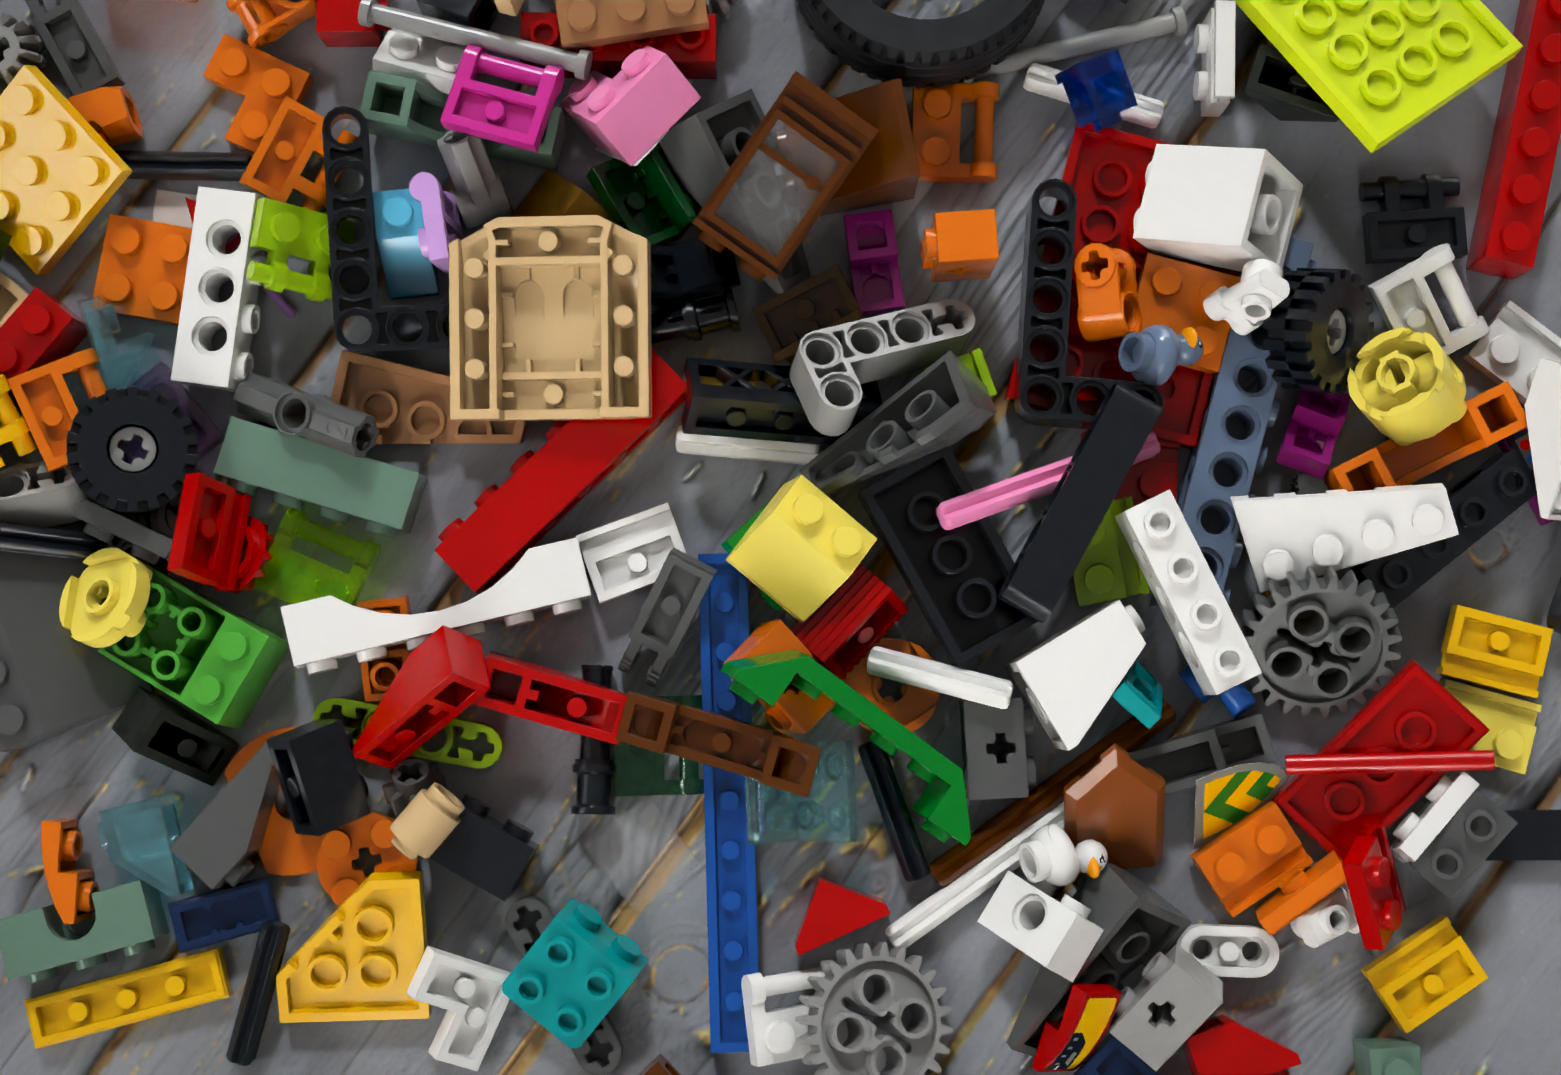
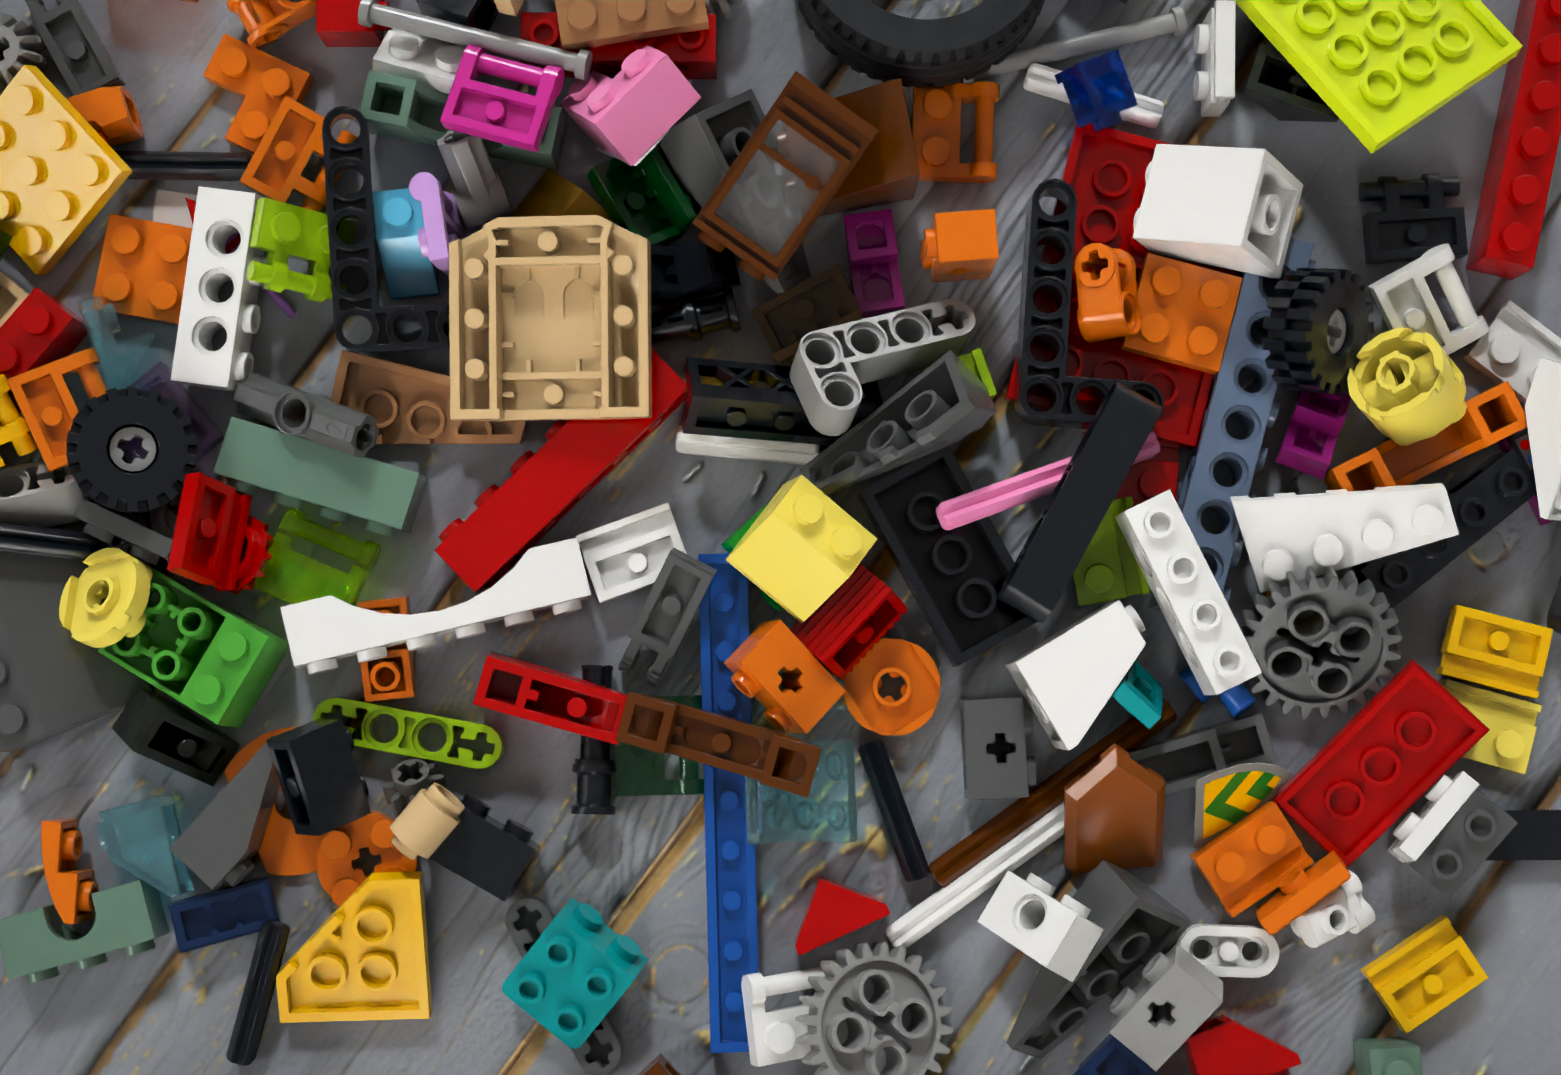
(128, 997): yellow tile -> none
(425, 696): red slope -> none
(472, 1001): white plate -> none
(642, 854): clear piece -> none
(940, 677): white axle -> none
(944, 798): green slope -> none
(1056, 860): white animal -> none
(1085, 1020): slope -> none
(1157, 351): sand blue animal -> none
(1251, 299): white plate -> none
(1374, 887): red plate -> none
(1390, 762): red bar -> none

